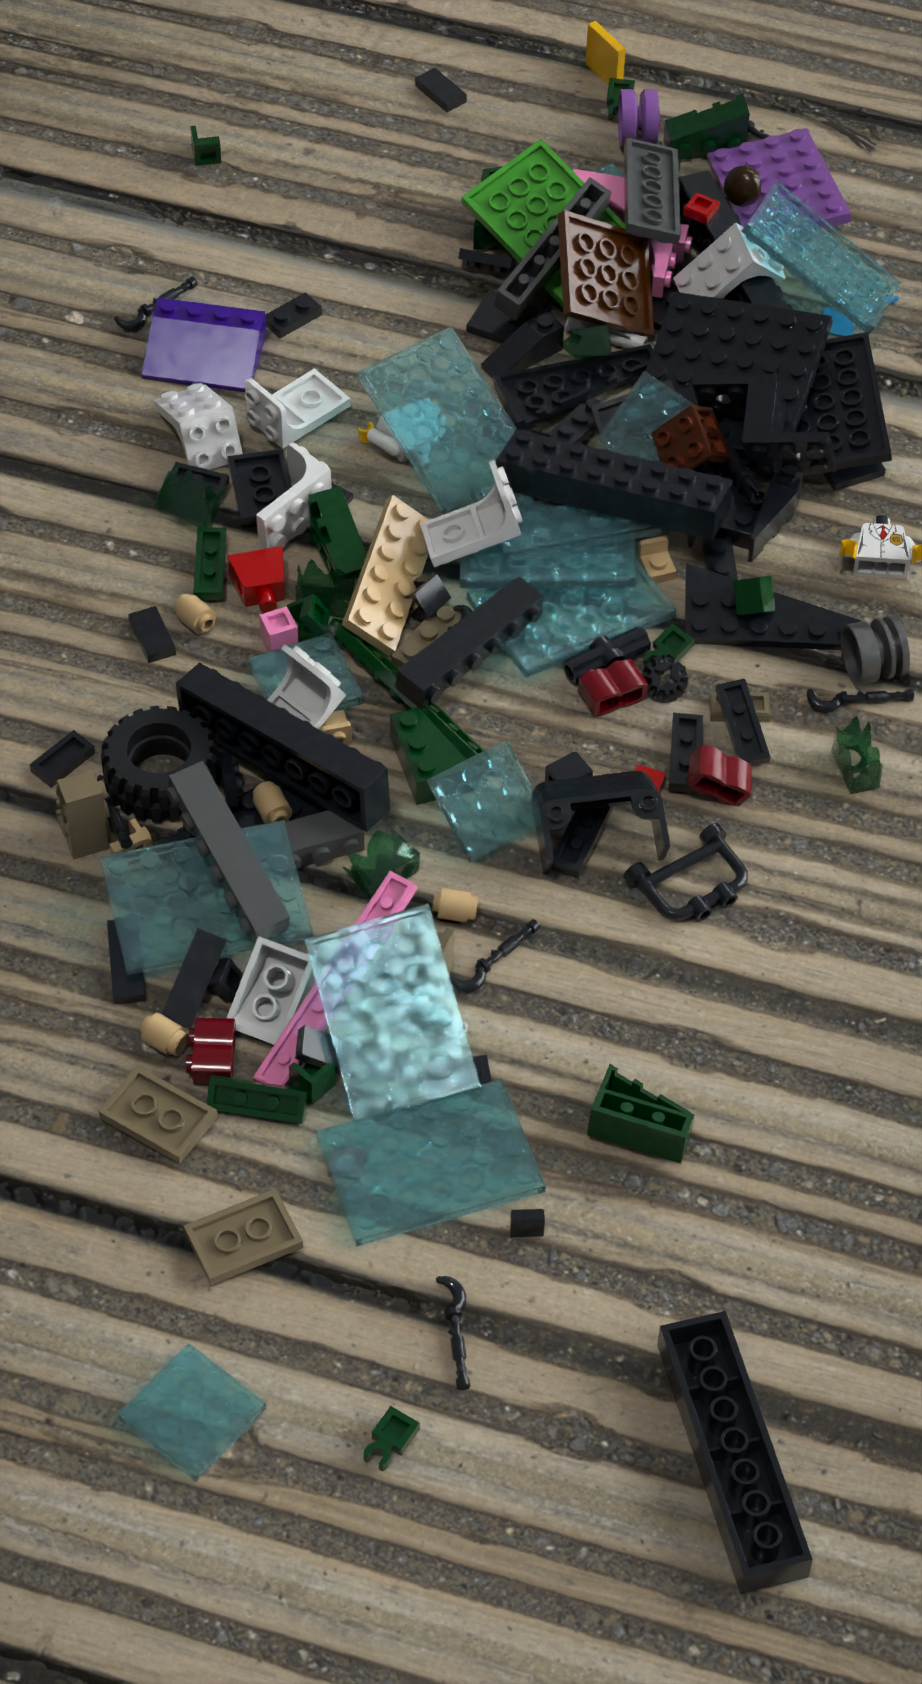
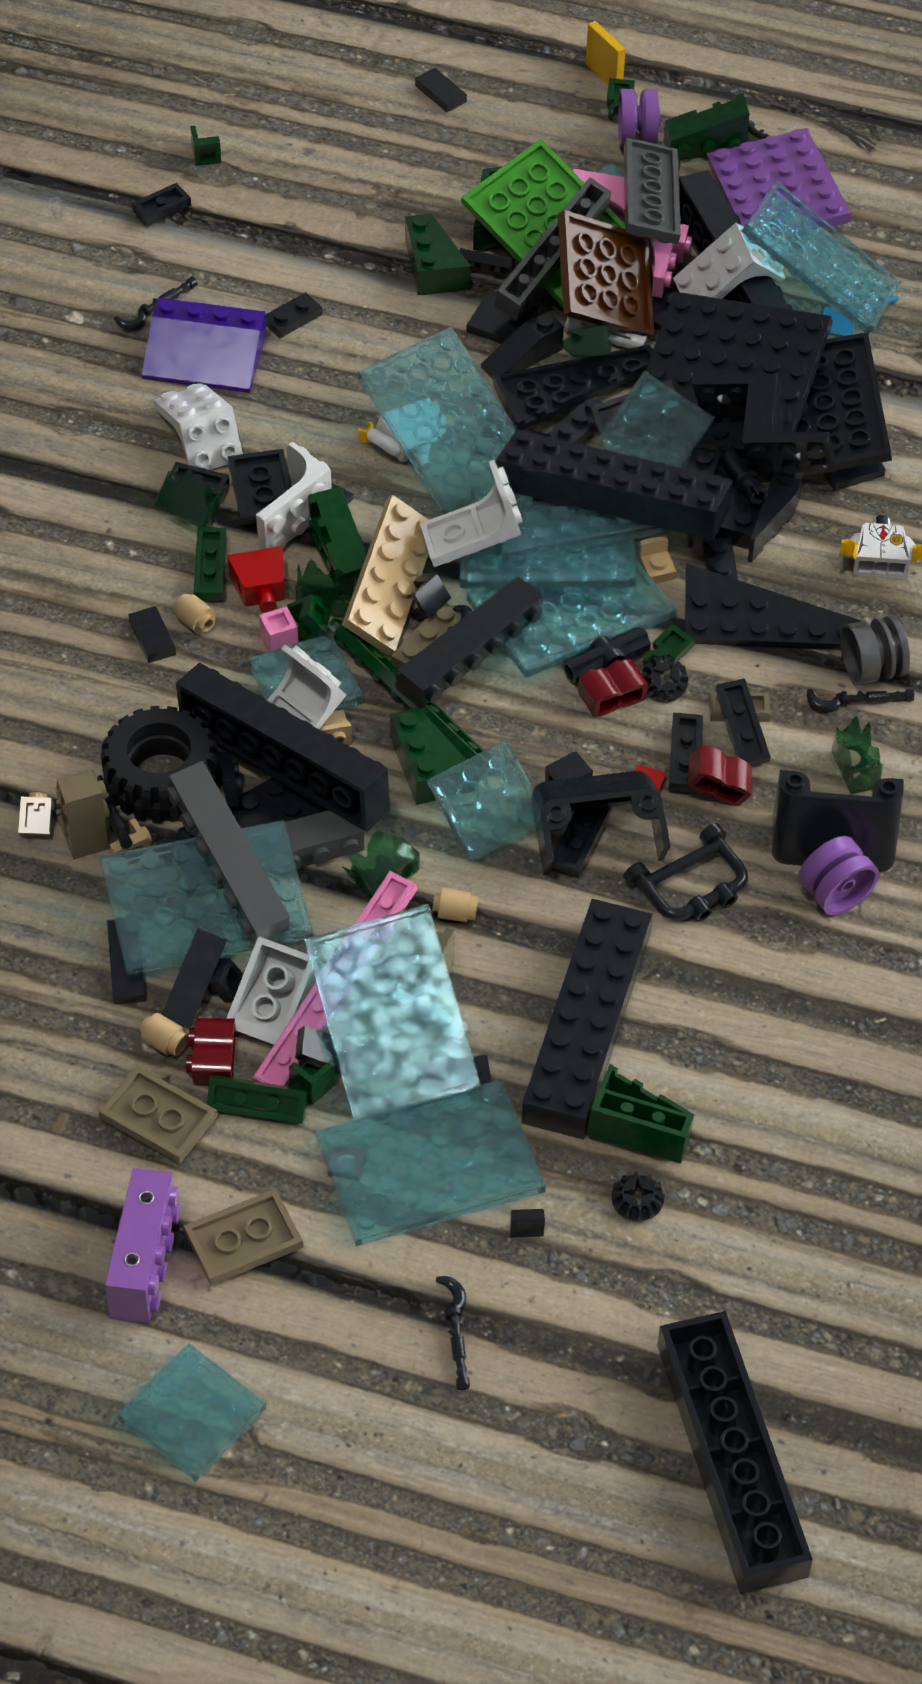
(35, 814): none -> tan bracket
(62, 758): black tile -> none
(141, 1246): none -> medium lavender piece
(161, 204): none -> black plate
(271, 803): tan brick -> none
(295, 407): white bracket -> none
(391, 1434): dark green plate -> none
(434, 257): none -> dark green wedge
(483, 966): black piece -> none
(586, 1019): none -> black brick
(626, 1203): none -> black gear
(691, 439): copper bracket -> none
(701, 208): red tile -> none
(742, 186): dark brown hair -> none
(754, 595): dark green panel -> none
(810, 819): none -> black windscreen
(838, 875): none -> medium lavender wheel

